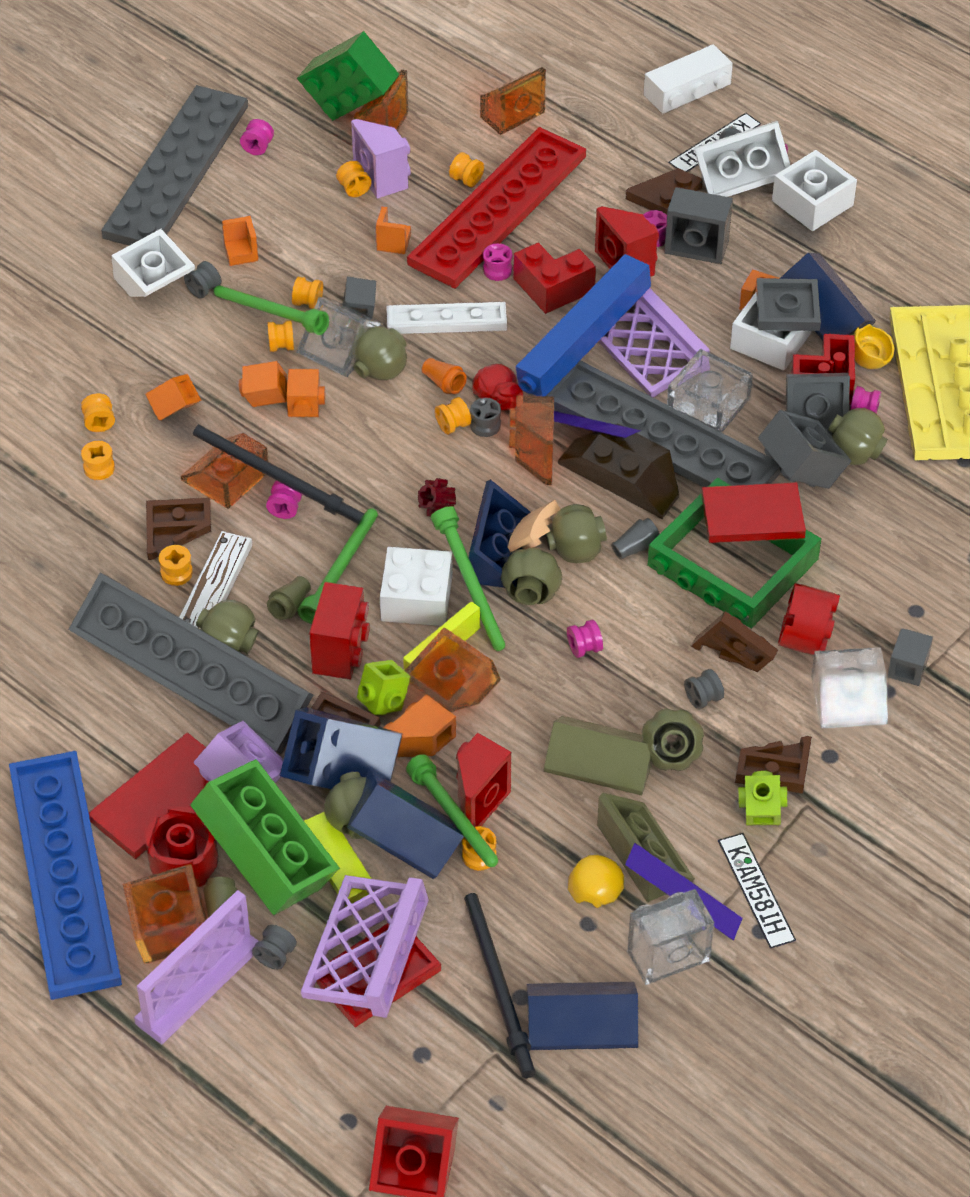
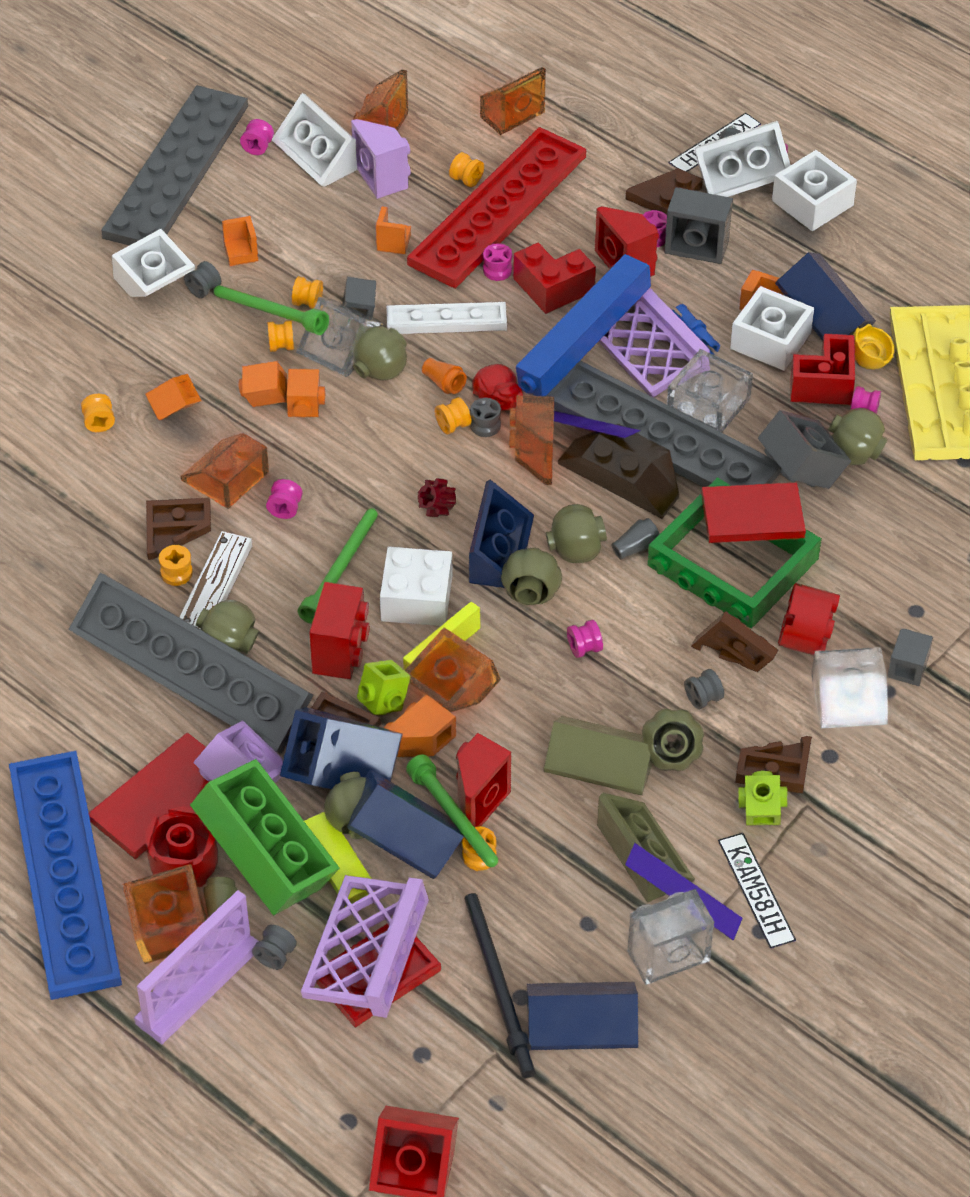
(98, 460): light orange wheel -> none
(286, 600): olive cone -> none
(317, 142): none -> white slope
(332, 503): black bar -> none
(348, 76): green brick -> none
(353, 178): light orange wheel -> none
(446, 522): bright green piece -> none
(533, 527): light nougat slope -> none
(596, 880): yellow hair -> none
(687, 78): white brick -> none
(697, 327): none -> blue pin
(788, 304): dark grey plate -> none
(818, 396): dark grey plate -> none

